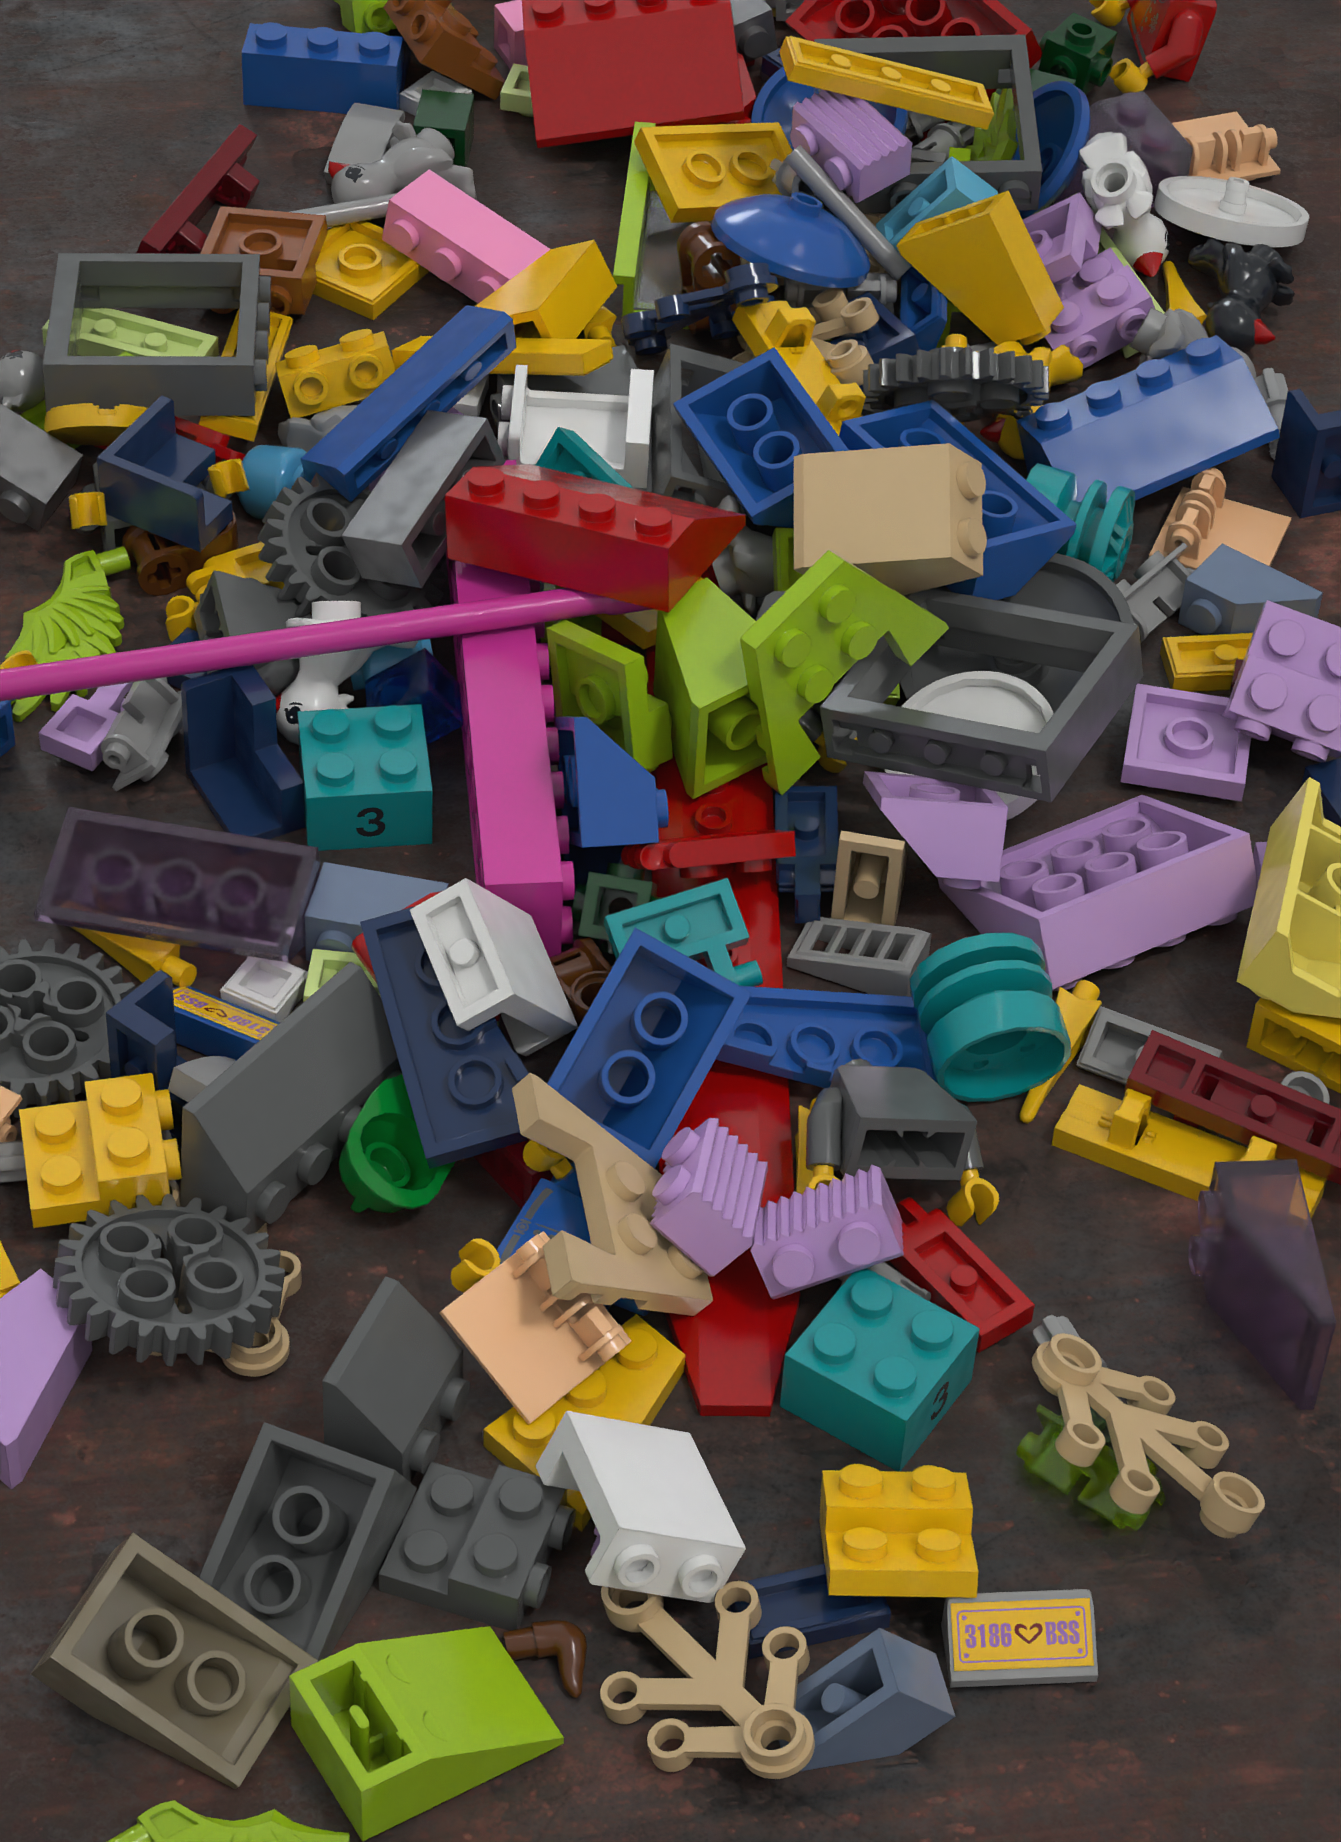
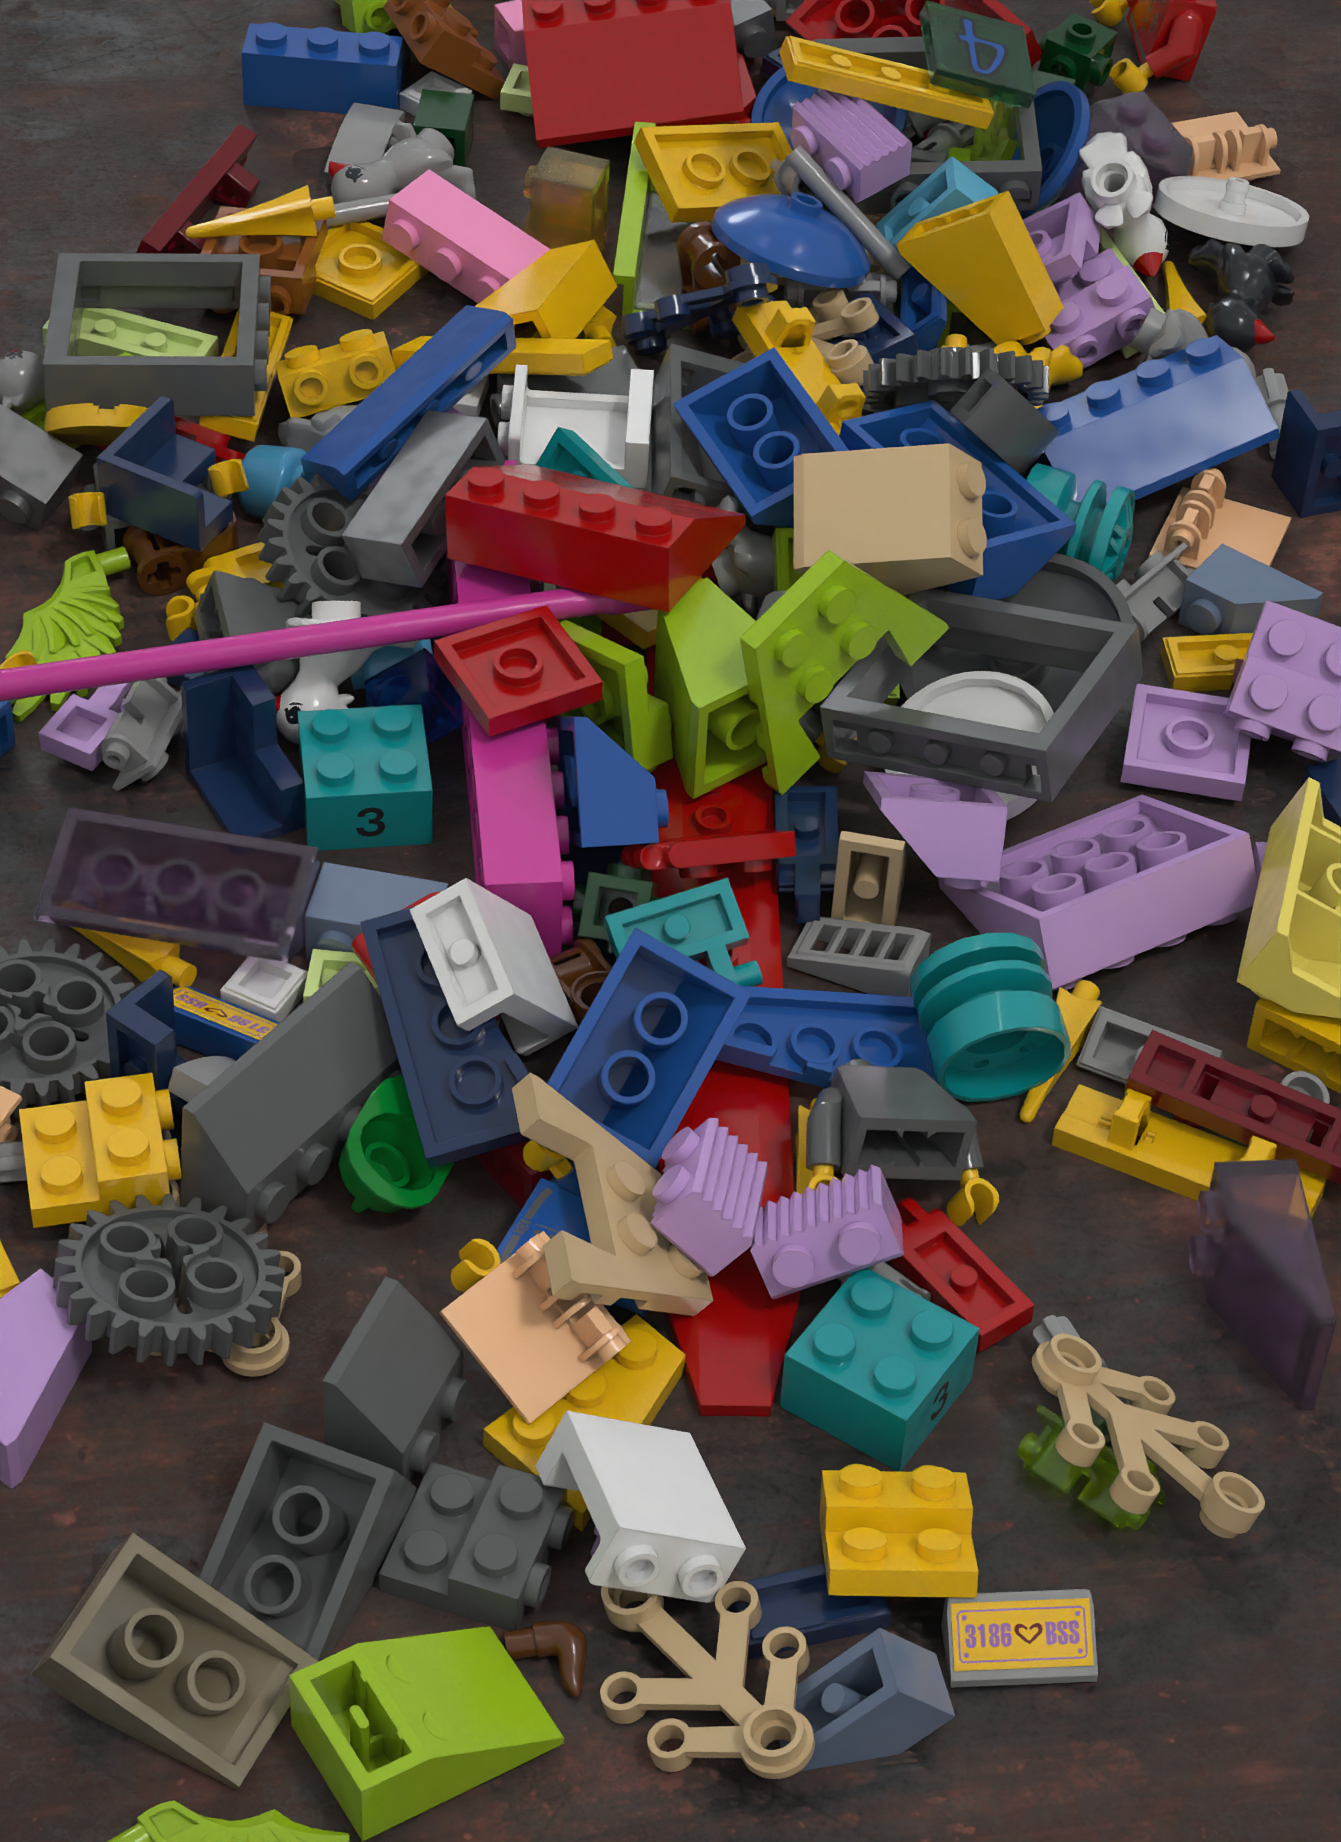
(286, 215): none -> yellow piece
(518, 670): none -> red plate
(567, 199): none -> clear yellow brick
(977, 55): none -> clear green tile
(1005, 421): none -> dark grey brick

